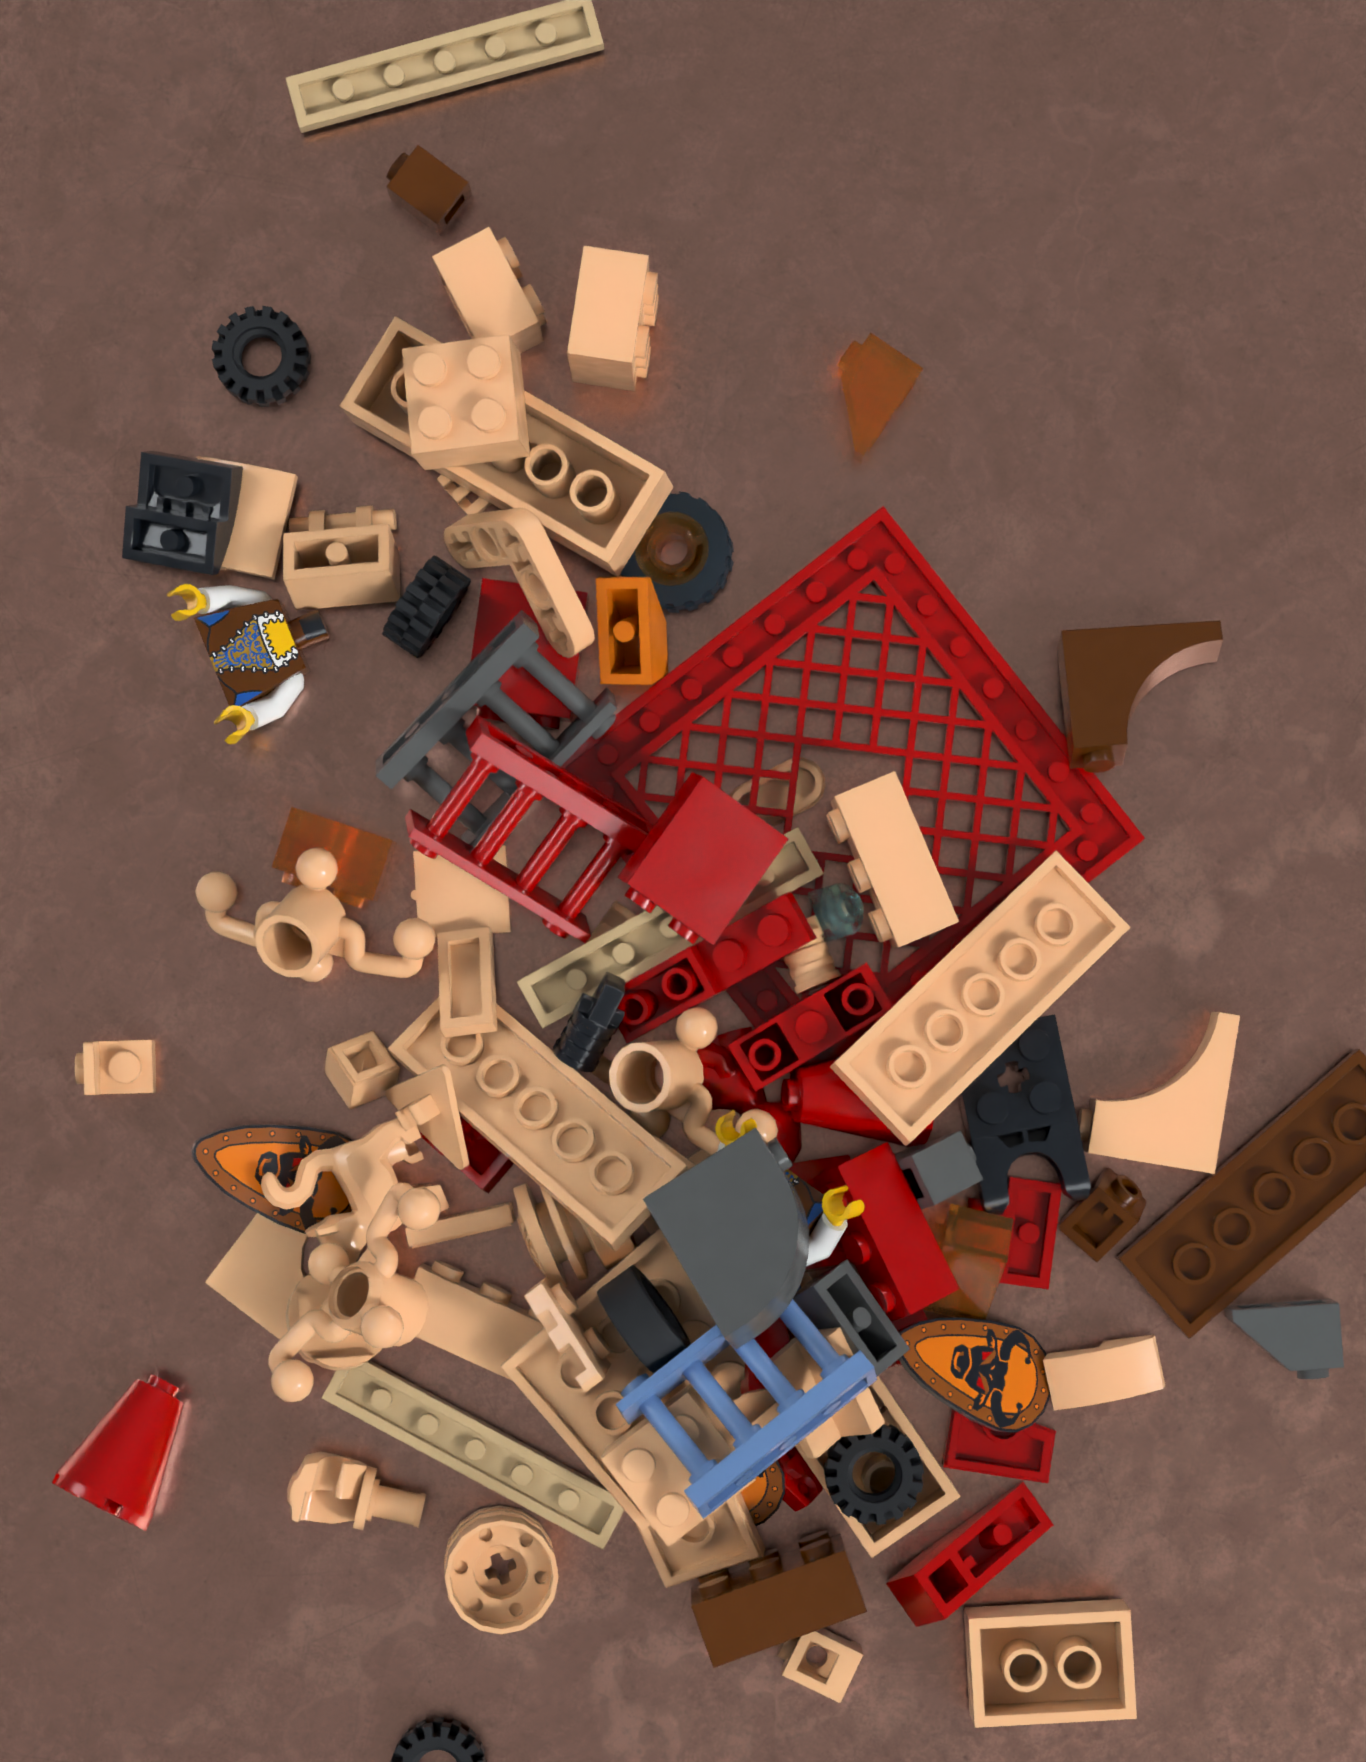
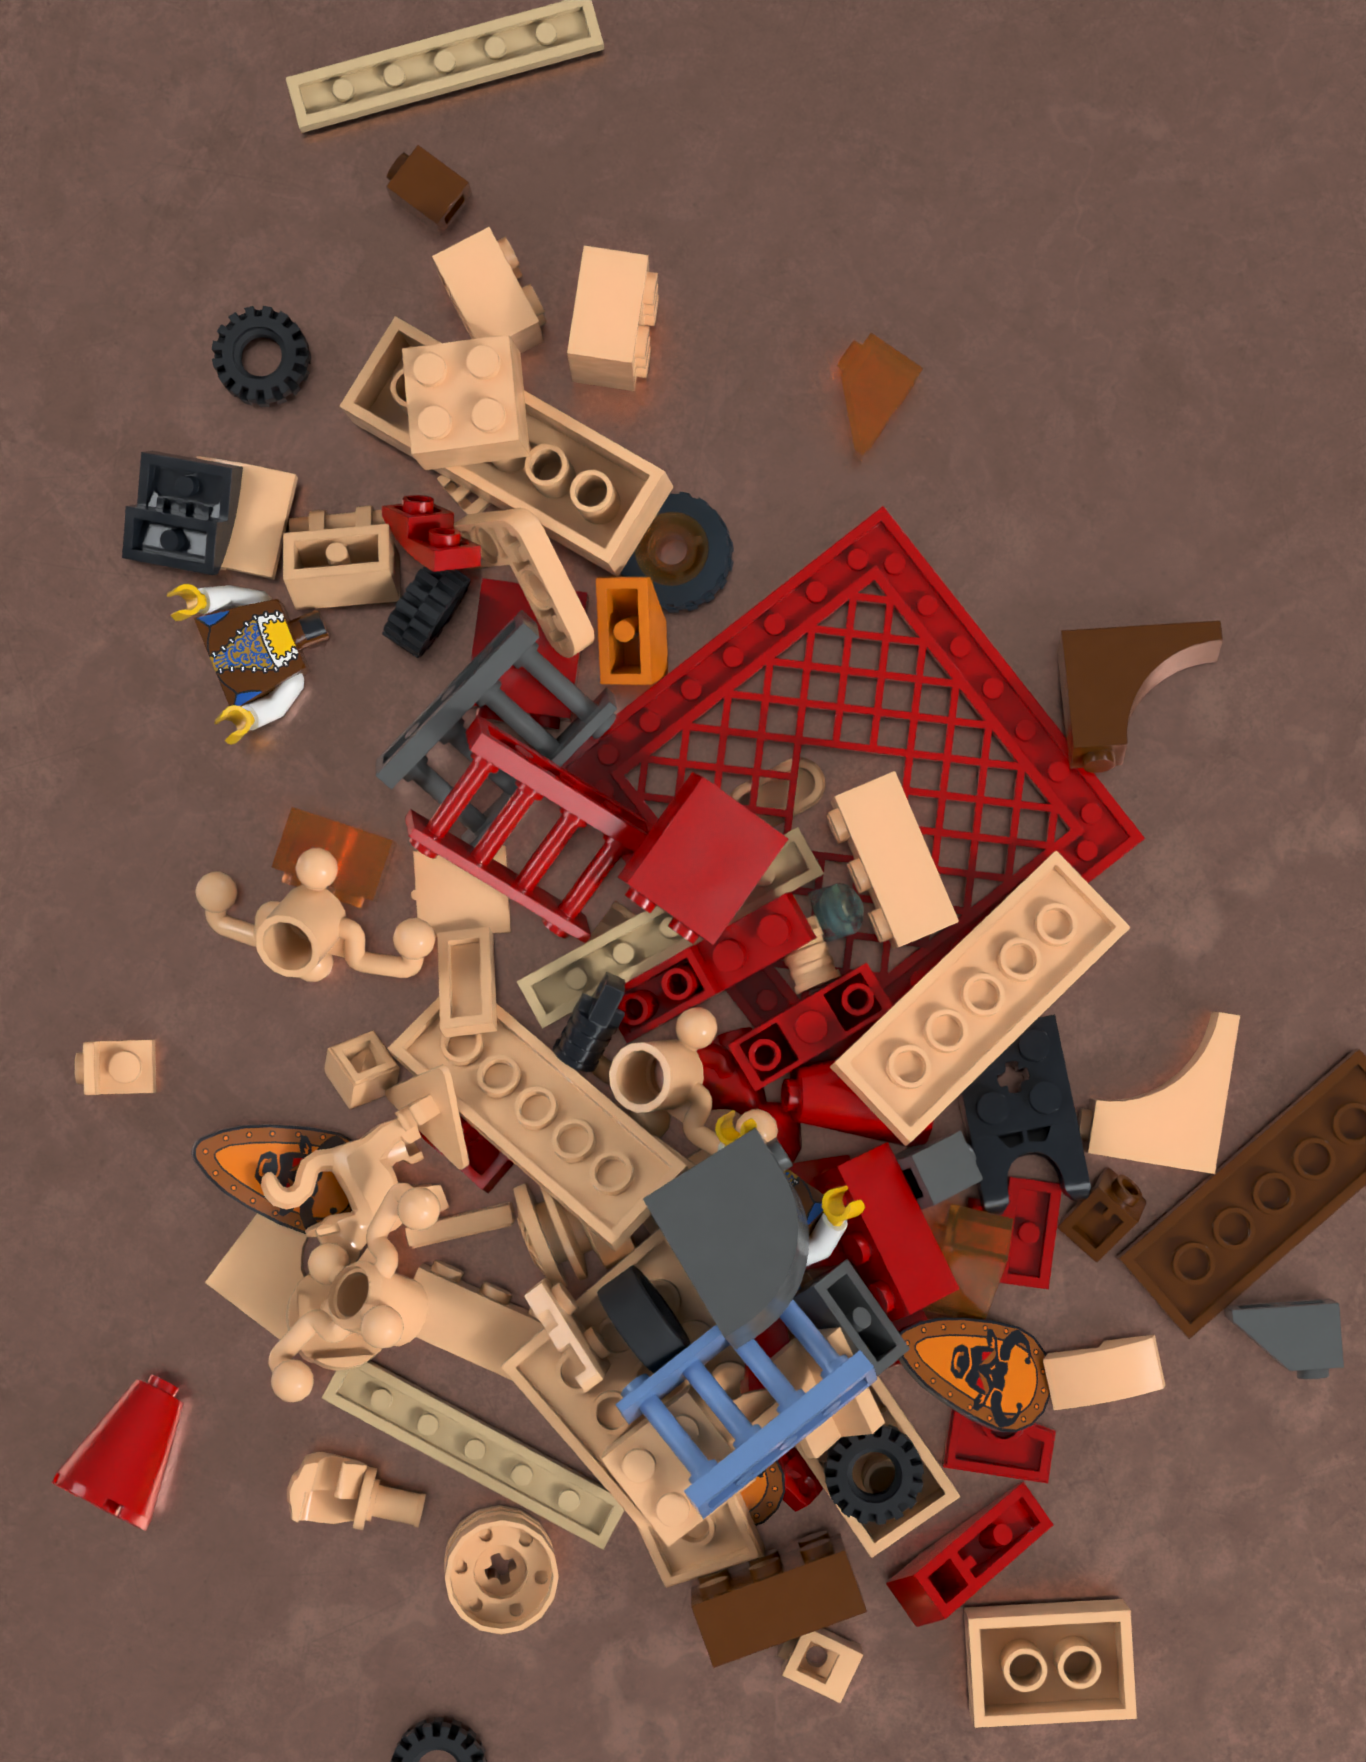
(430, 535): none -> red slope

